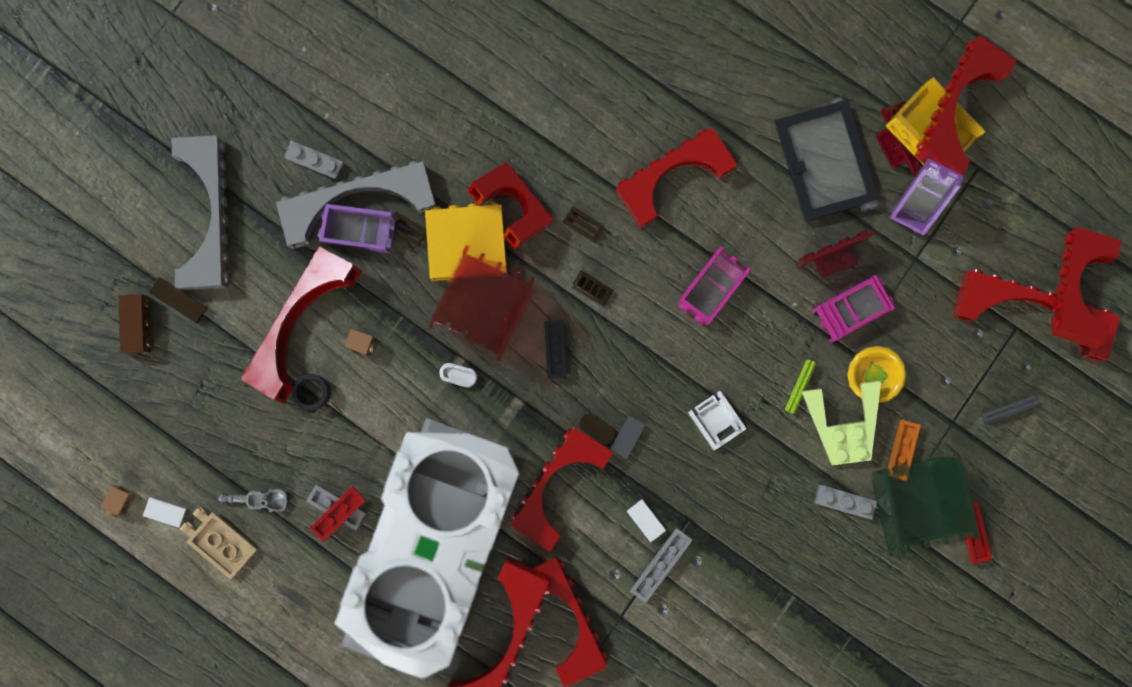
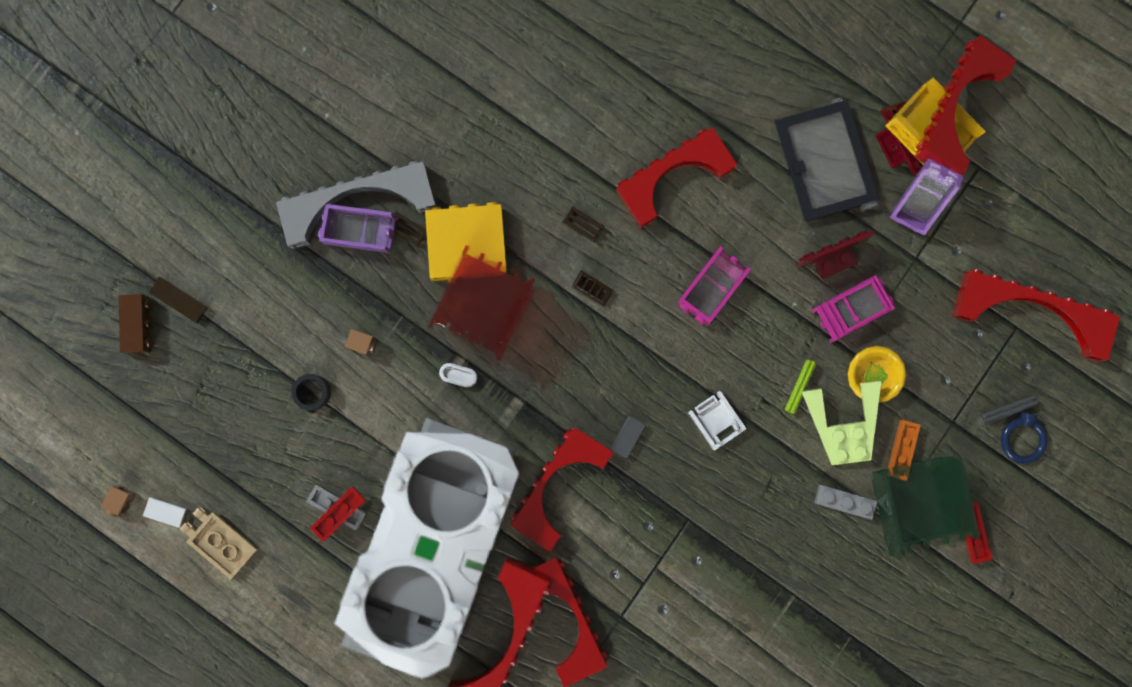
(208, 266): light grey arch -> none
(268, 367): arch -> none
(274, 500): light grey piece -> none
(314, 160): light grey plate -> none
(505, 181): red arch -> none
(555, 349): black plate -> none
(597, 429): dark brown tile -> none
(646, 520): white tile -> none
(660, 565): light grey plate -> none
(1026, 420): none -> dark blue piece
(1071, 316): red arch -> none

